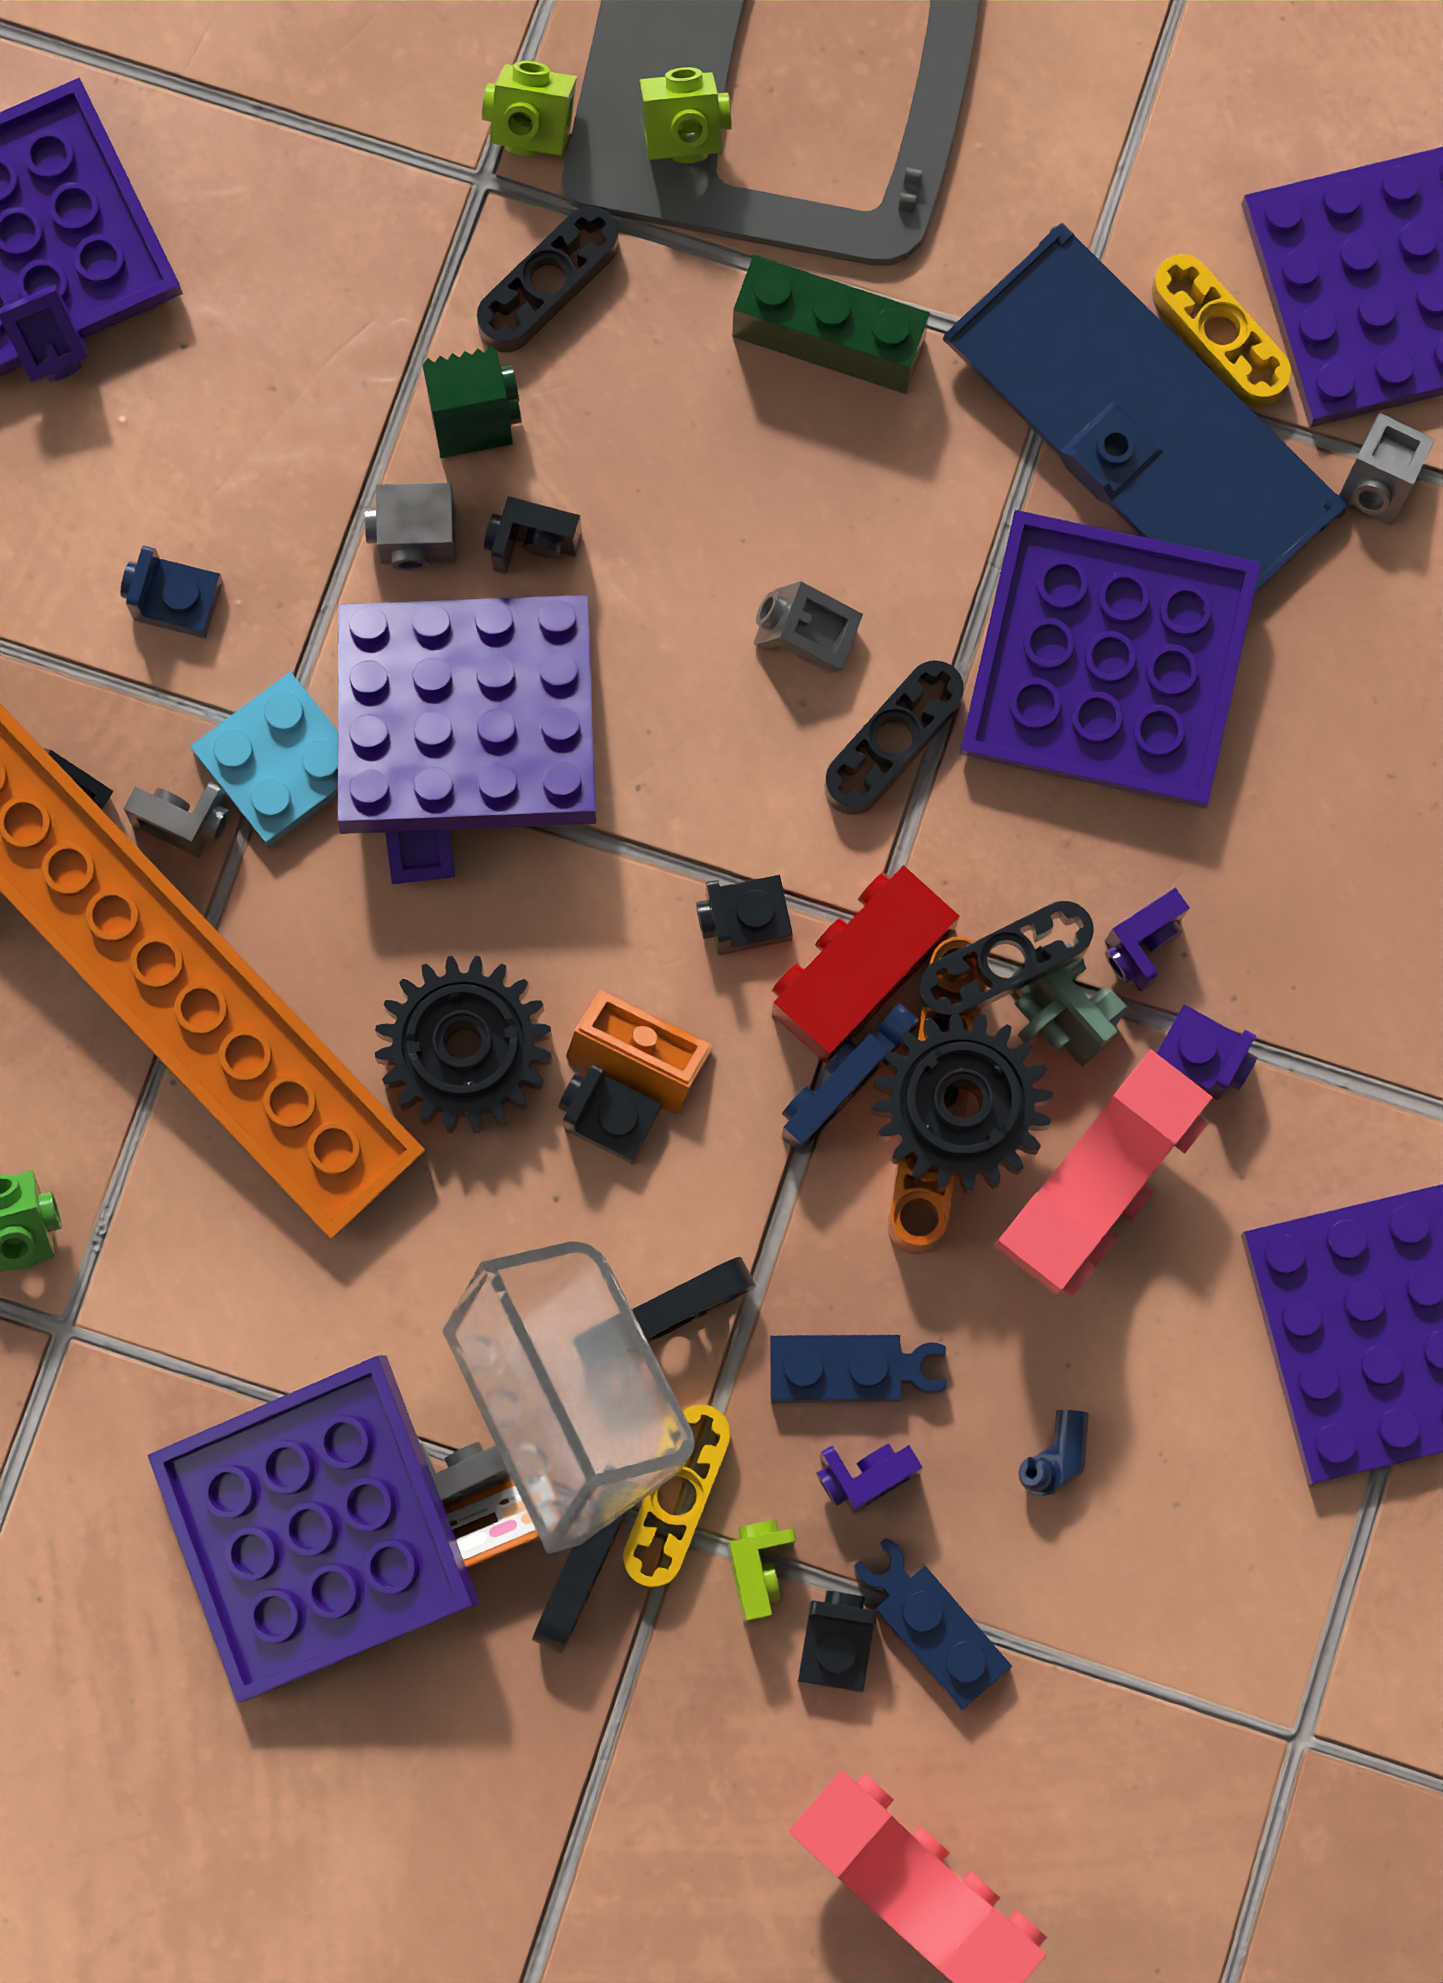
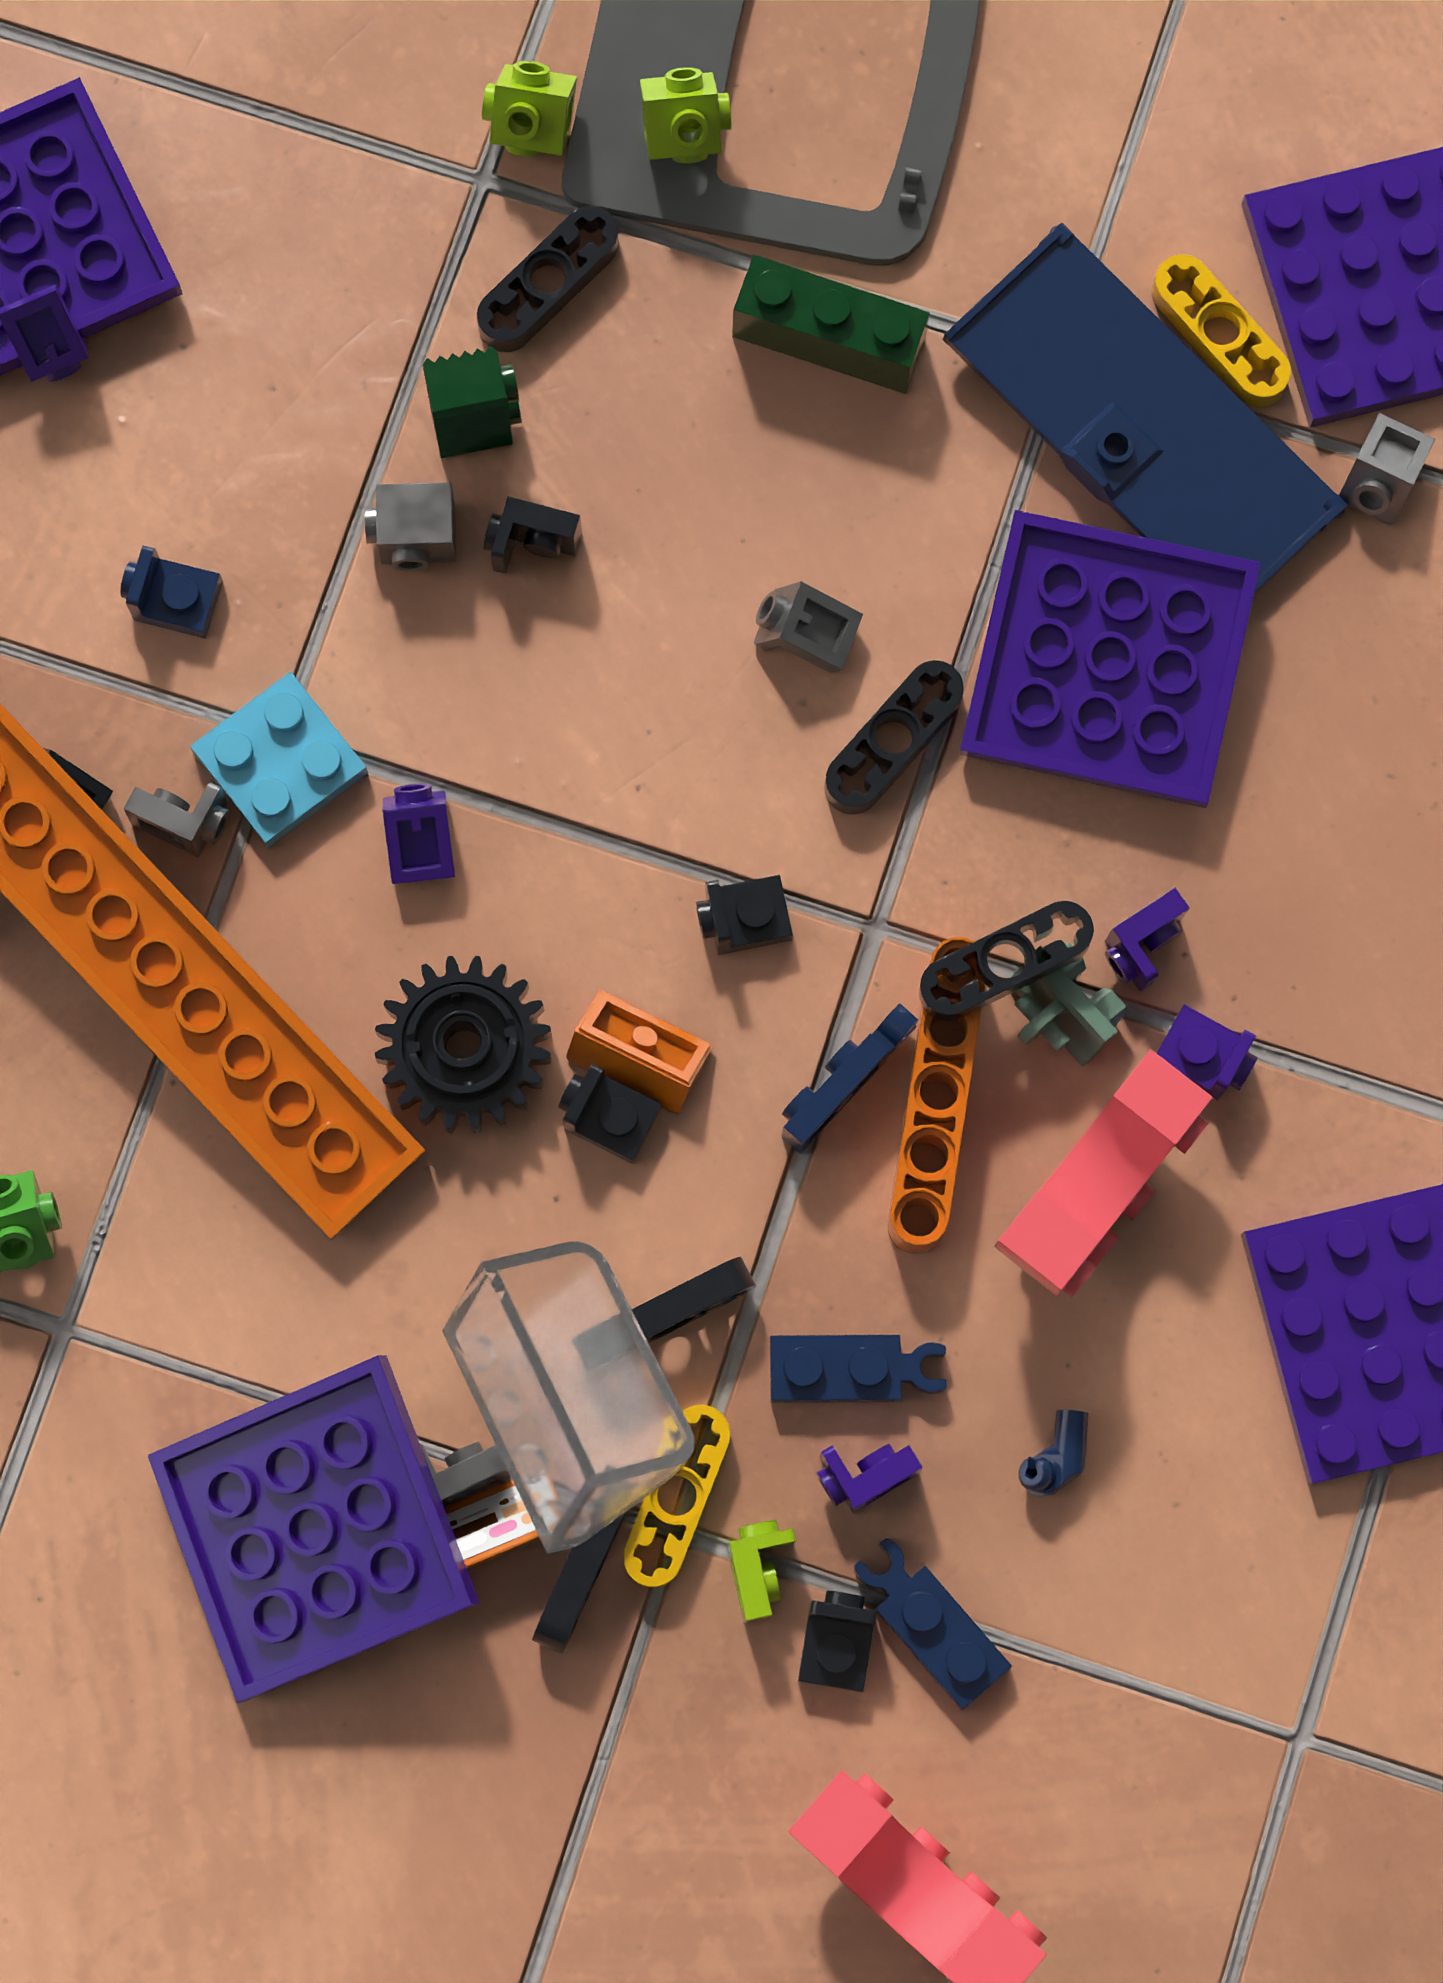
(465, 714): plate -> none
(862, 962): red brick -> none
(971, 1063): black gear -> none

